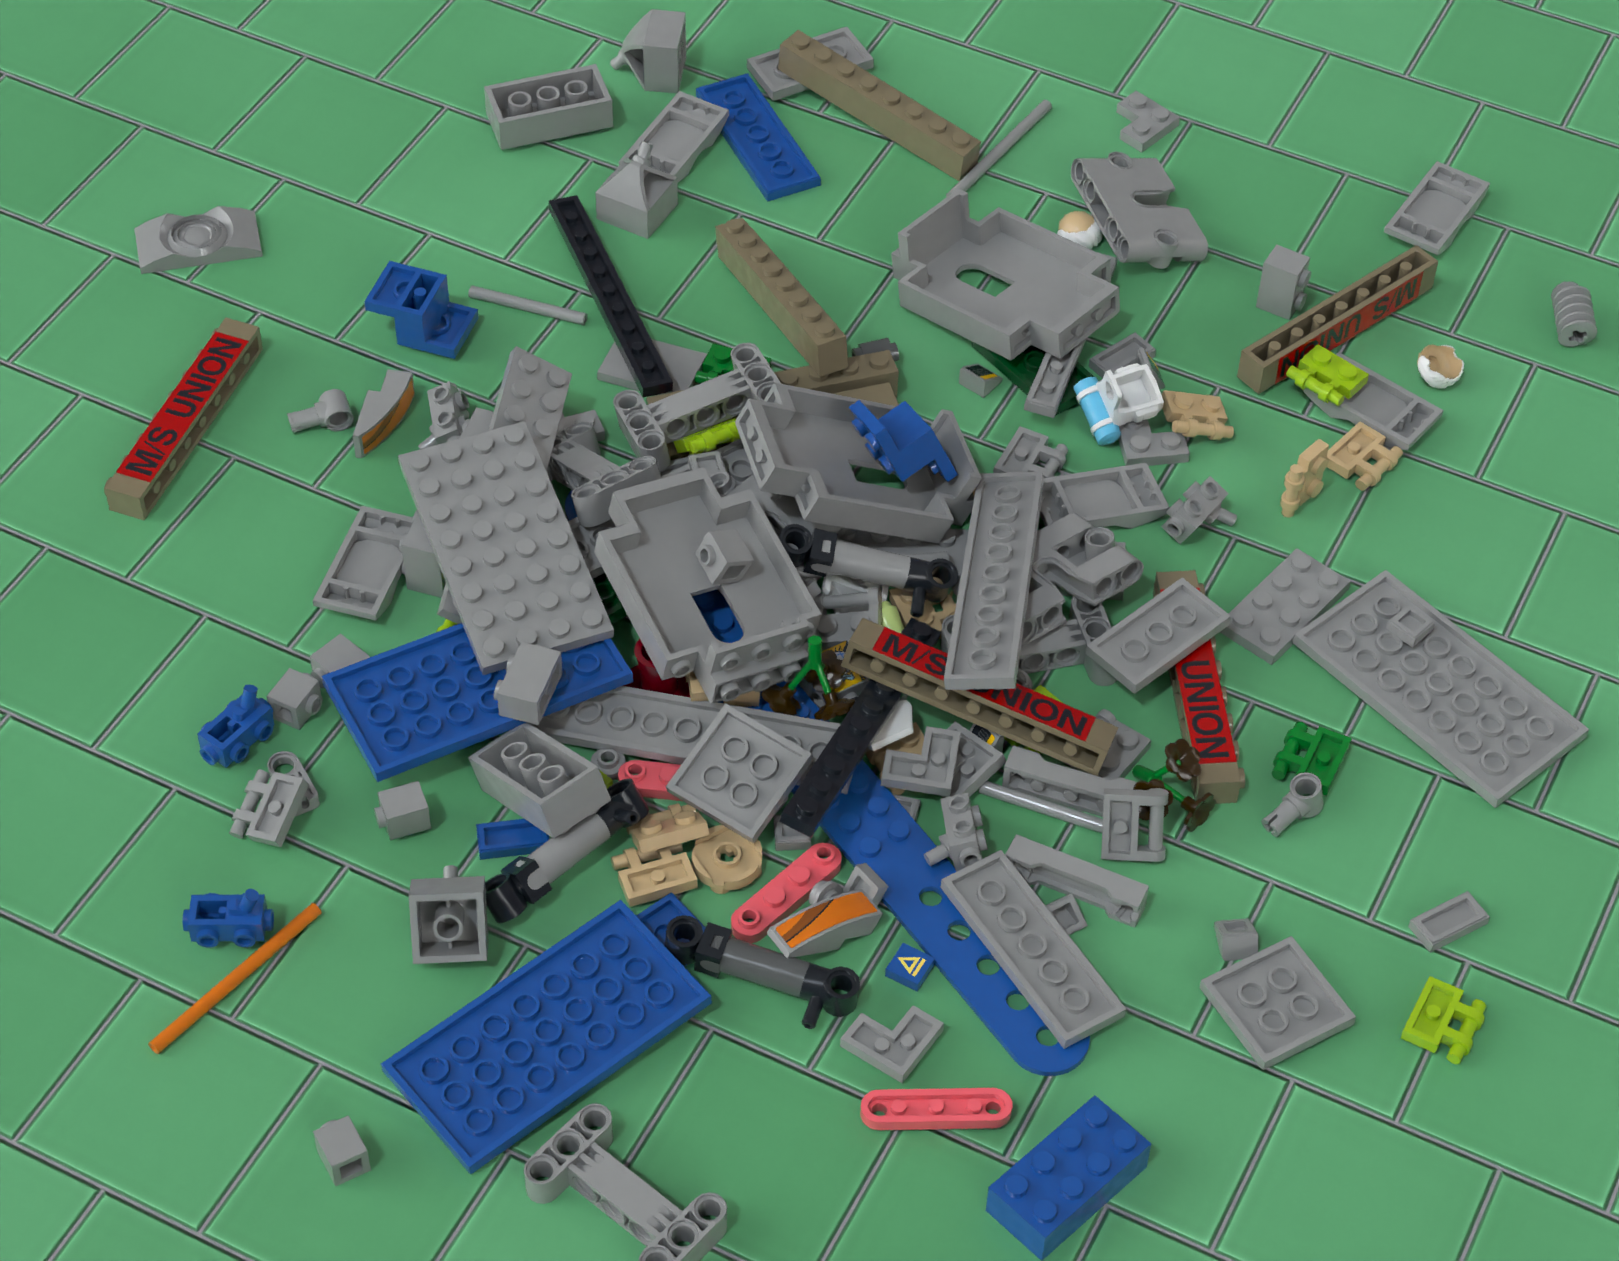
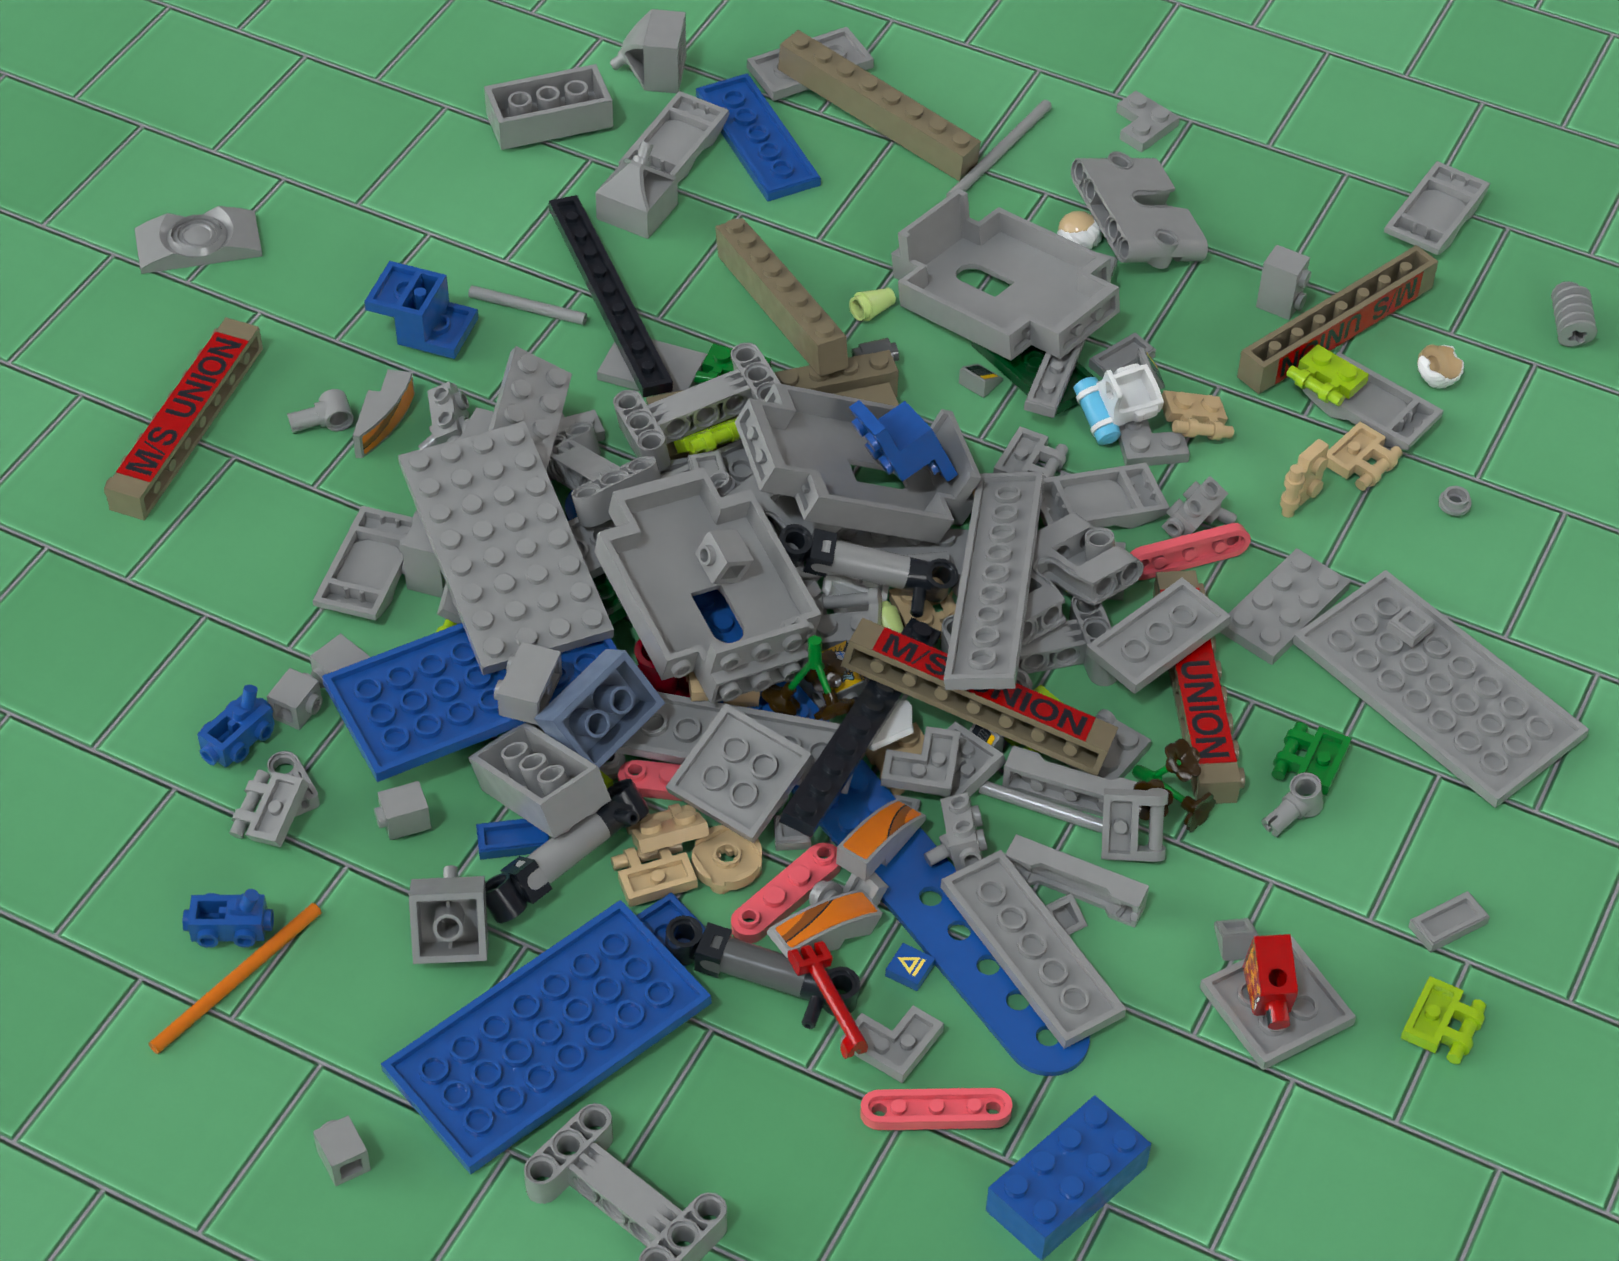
(601, 707): none -> sand blue brick
(816, 966): none -> red hinge
(870, 303): none -> yellowish green cone
(878, 838): none -> slope
(1192, 549): none -> coral plate
(1271, 978): none -> red torso
(1455, 501): none -> light grey plate

